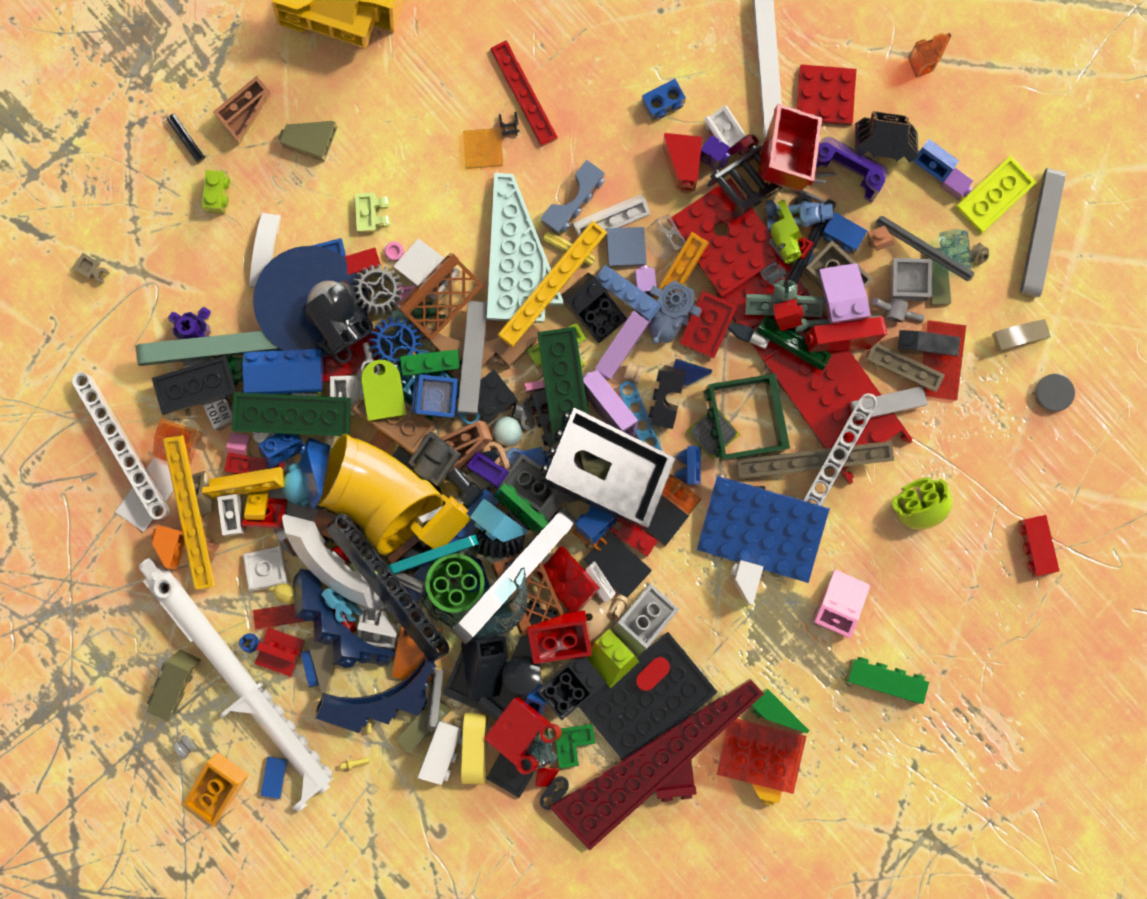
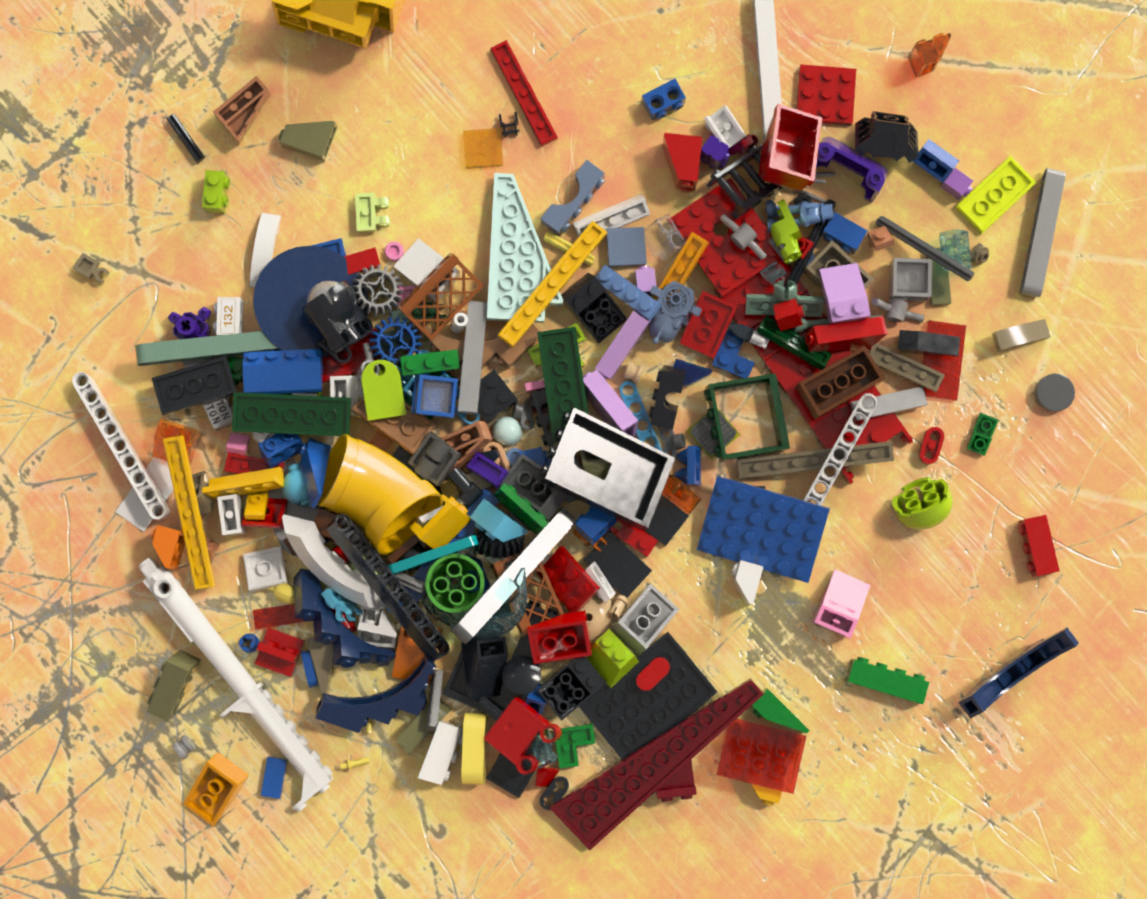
(229, 315): none -> white brick
(459, 323): none -> white cylinder
(673, 441): none -> dark grey piece
(729, 360): none -> blue plate
(743, 236): none -> light grey piece
(839, 383): none -> reddish brown brick
(931, 446): none -> red plate
(982, 433): none -> green slope
(1015, 670): none -> dark blue arch

